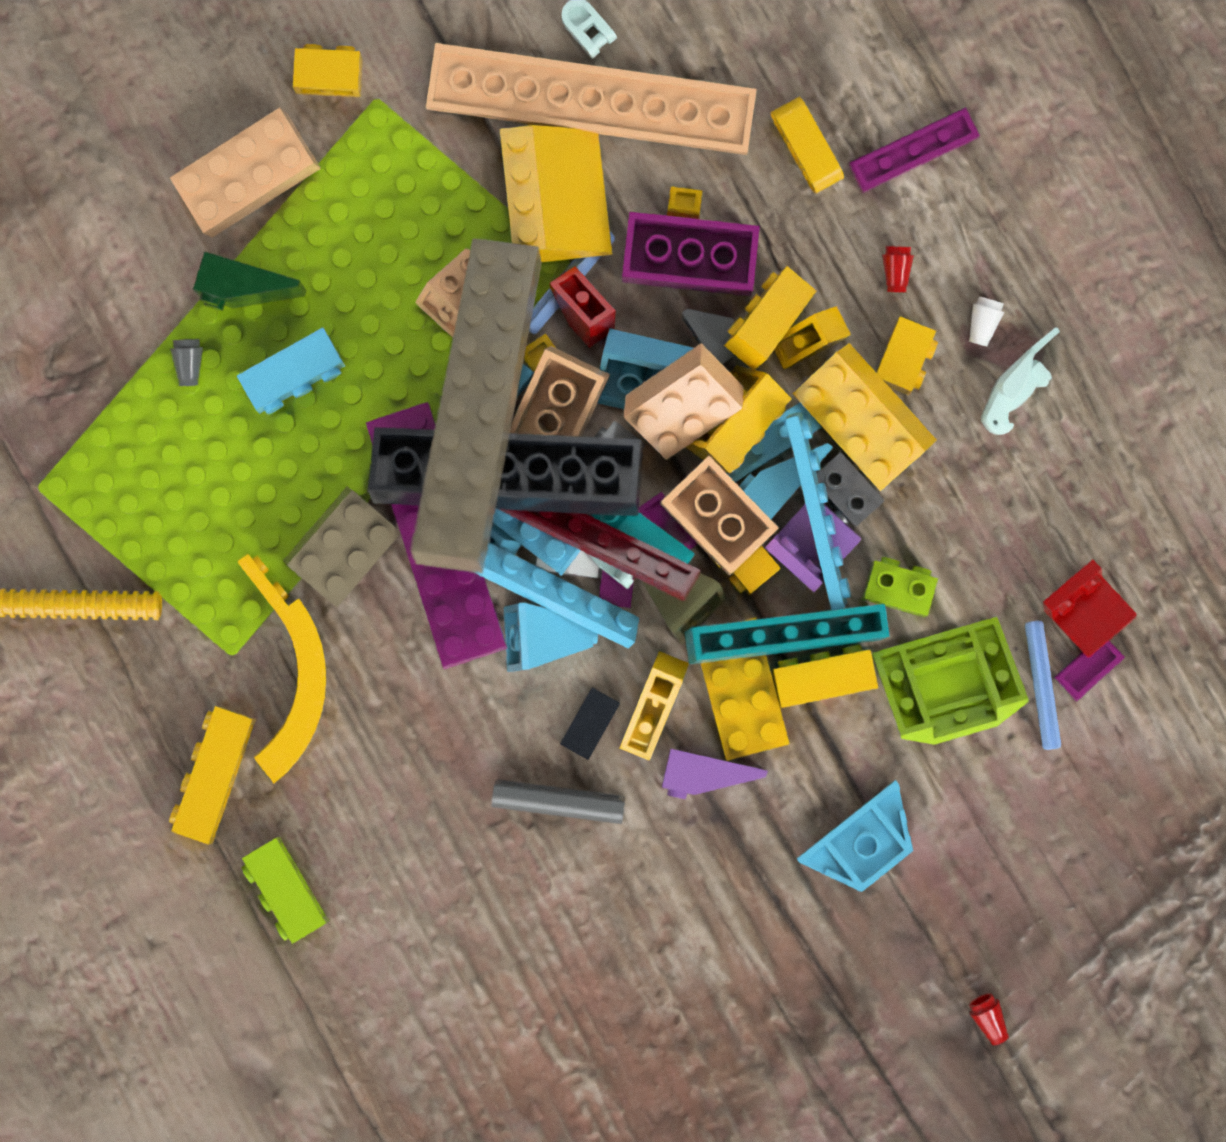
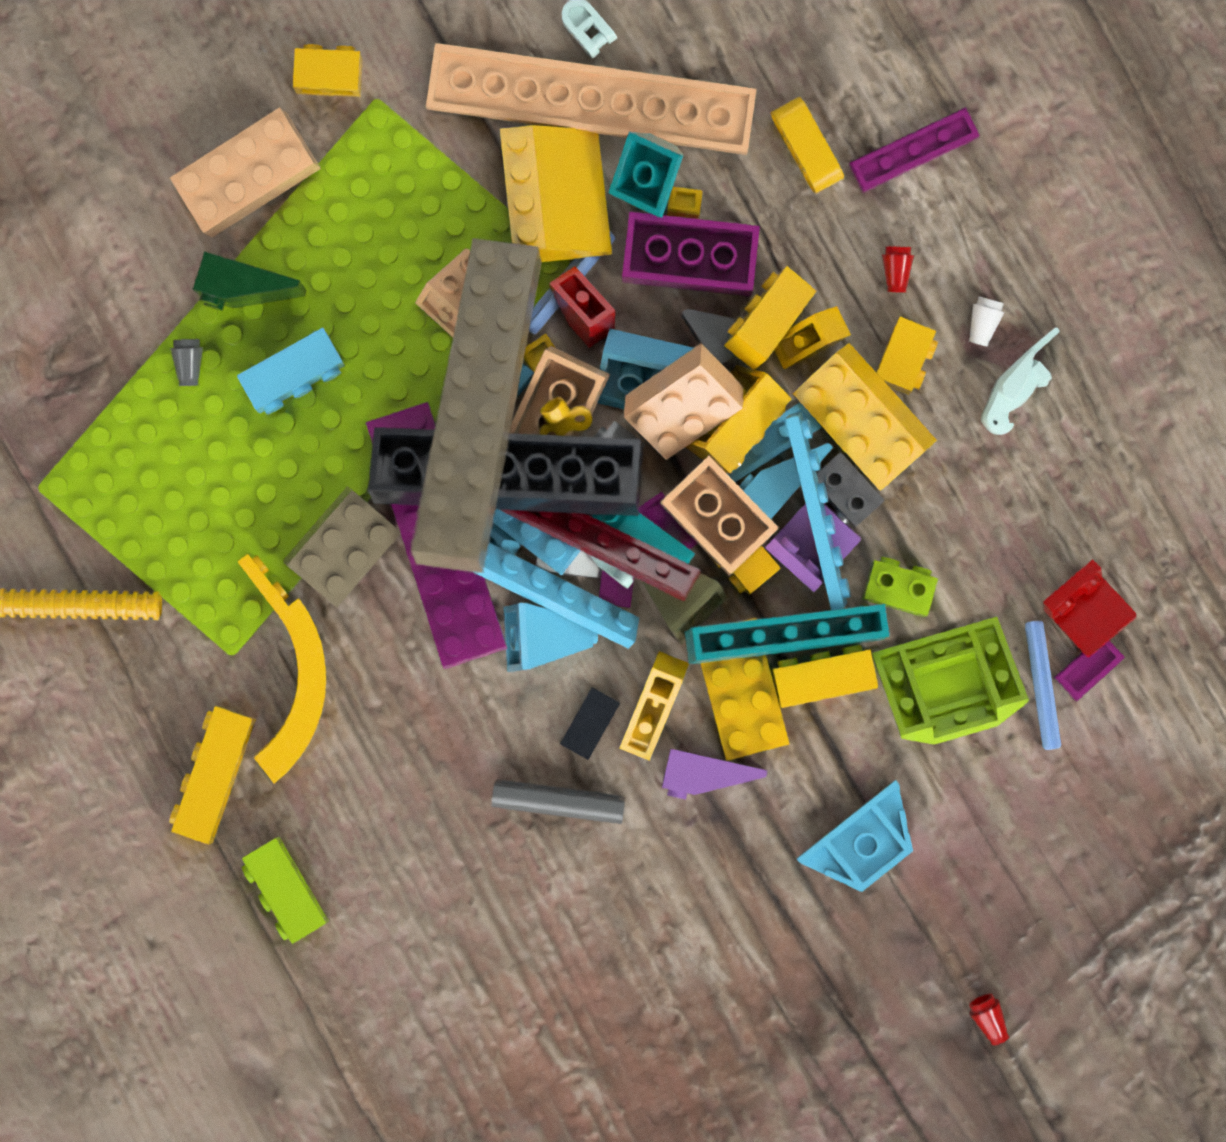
(562, 419): none -> yellow piece
(646, 172): none -> teal slope

